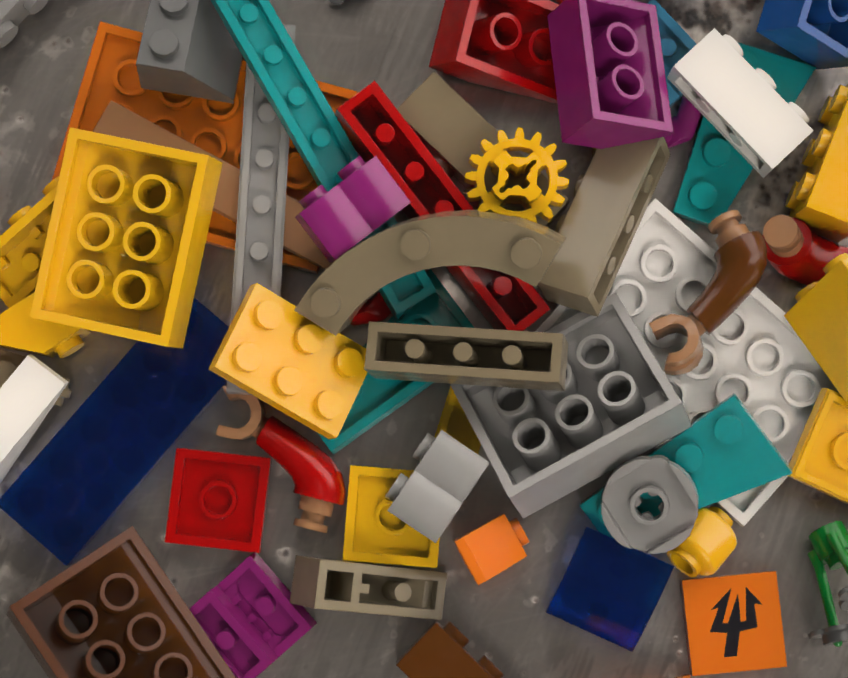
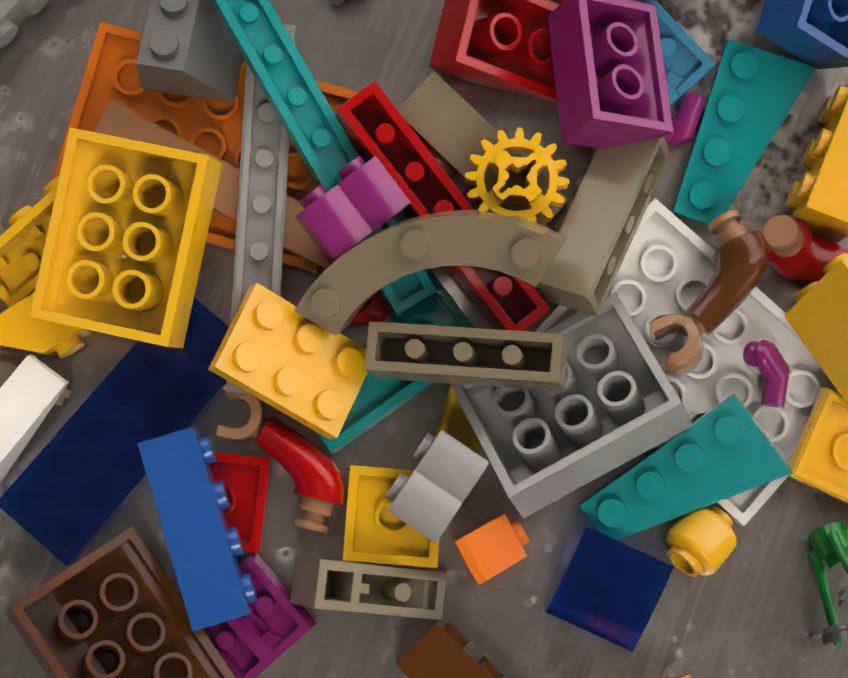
(196, 527): none -> blue brick
(644, 531): light grey plate -> none
(733, 623): orange tile -> none
(740, 101): white brick -> none
(773, 368): none -> magenta arm

